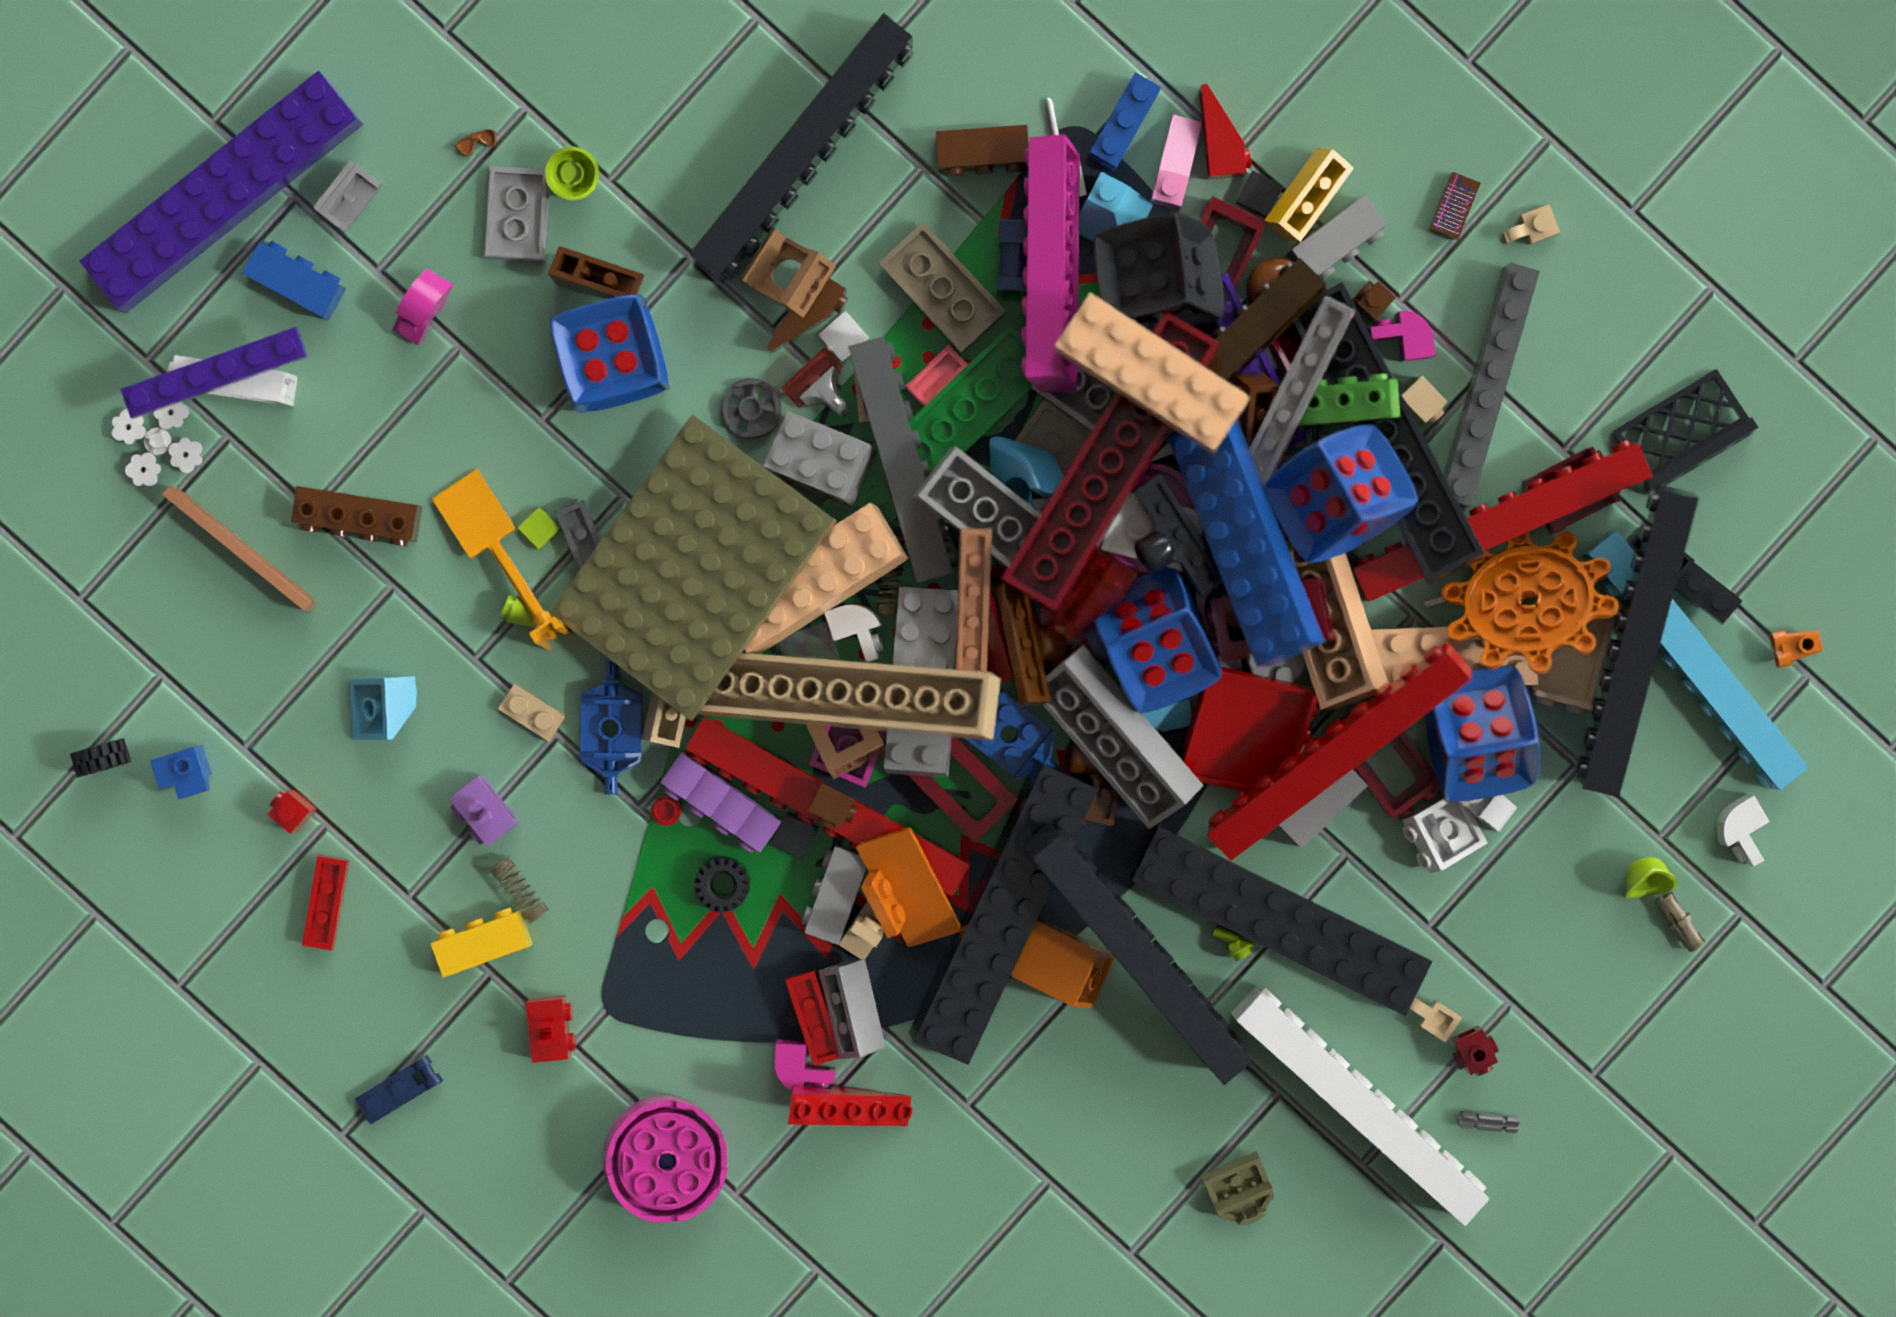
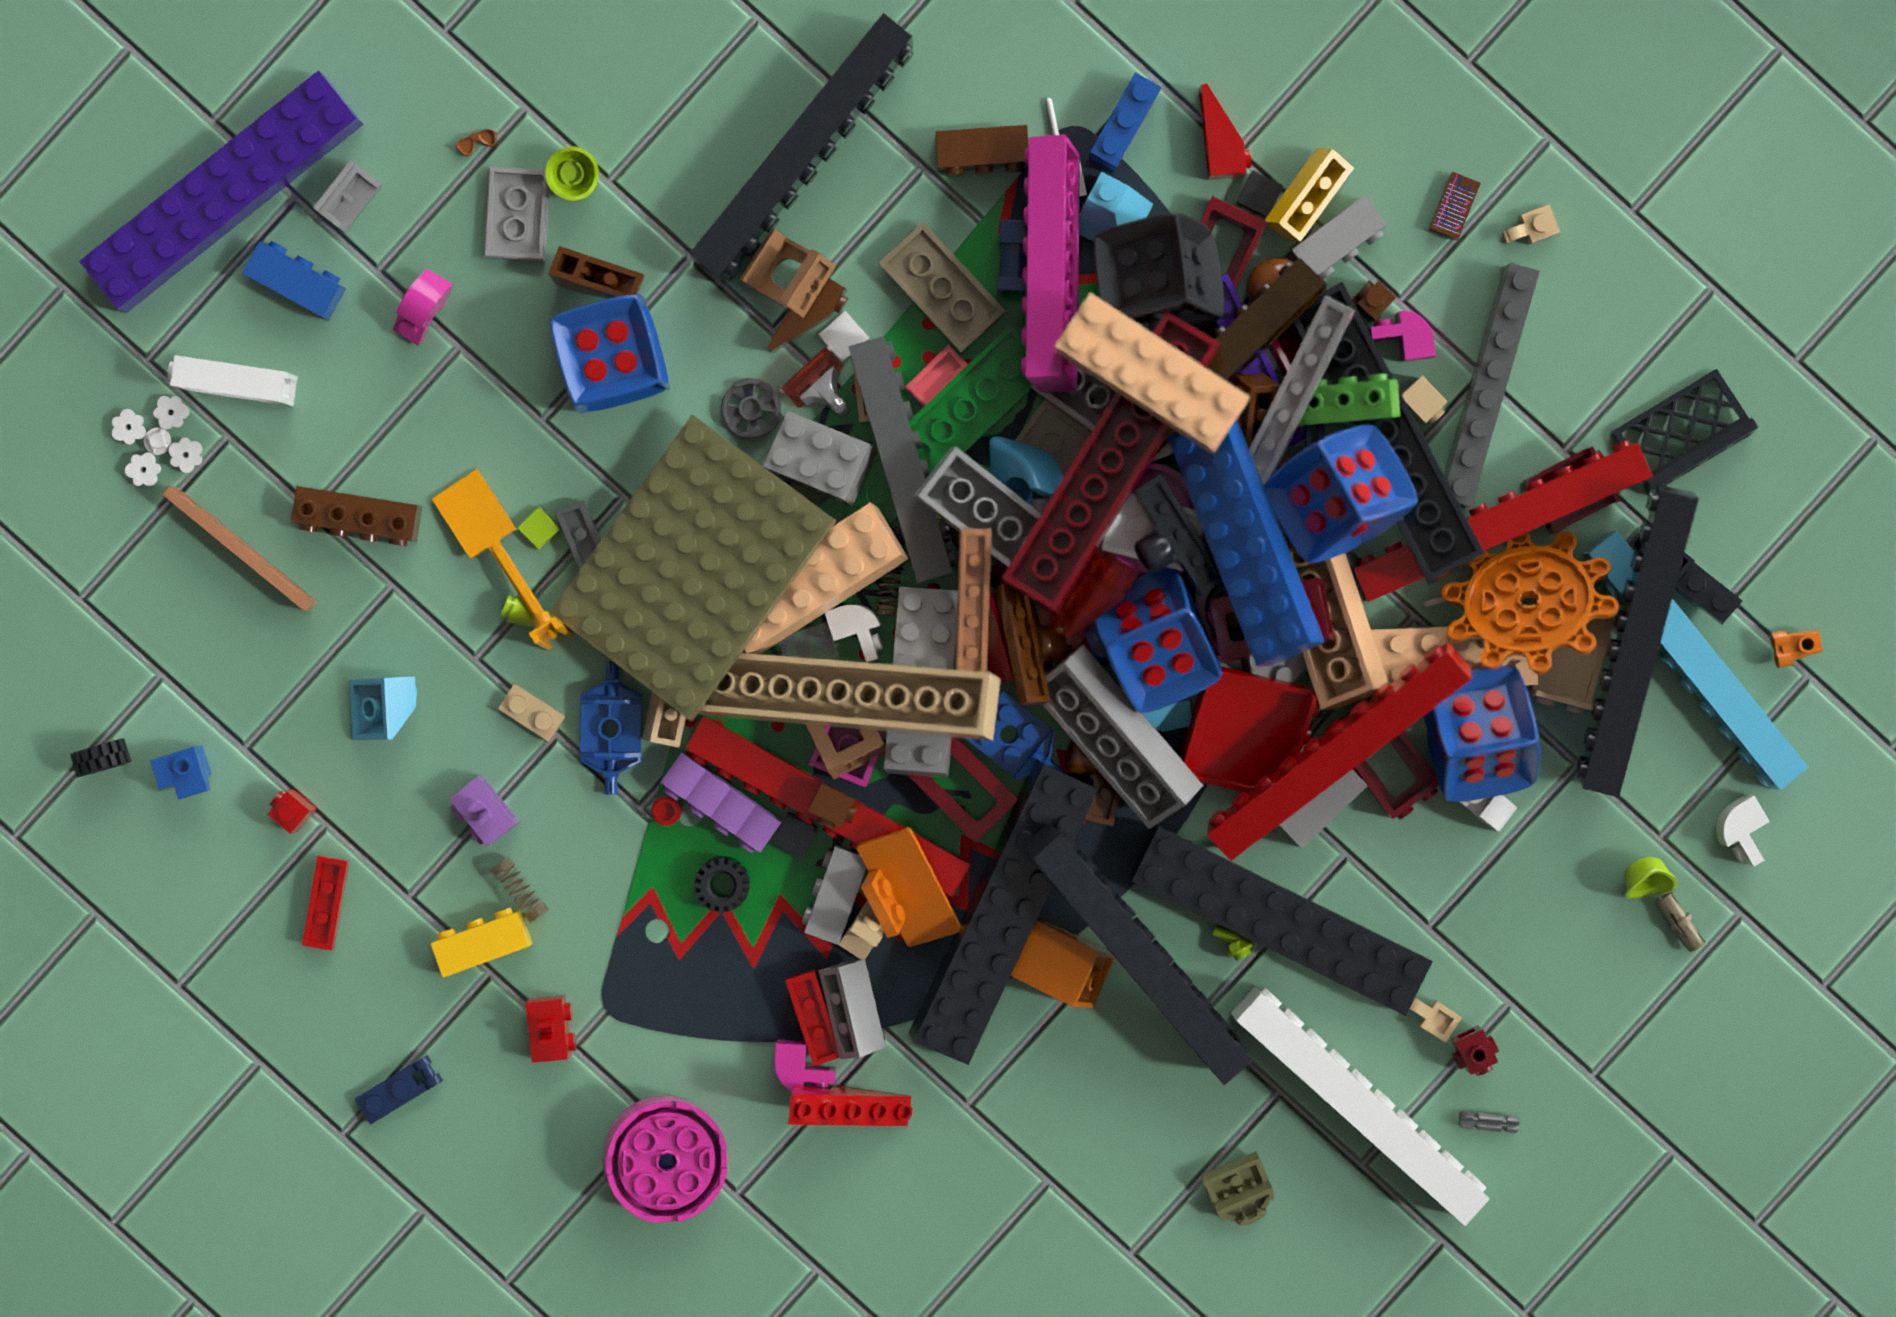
(214, 373): dark purple plate -> none
(1176, 163): bright pink slope -> none
(1443, 834): white plate -> none

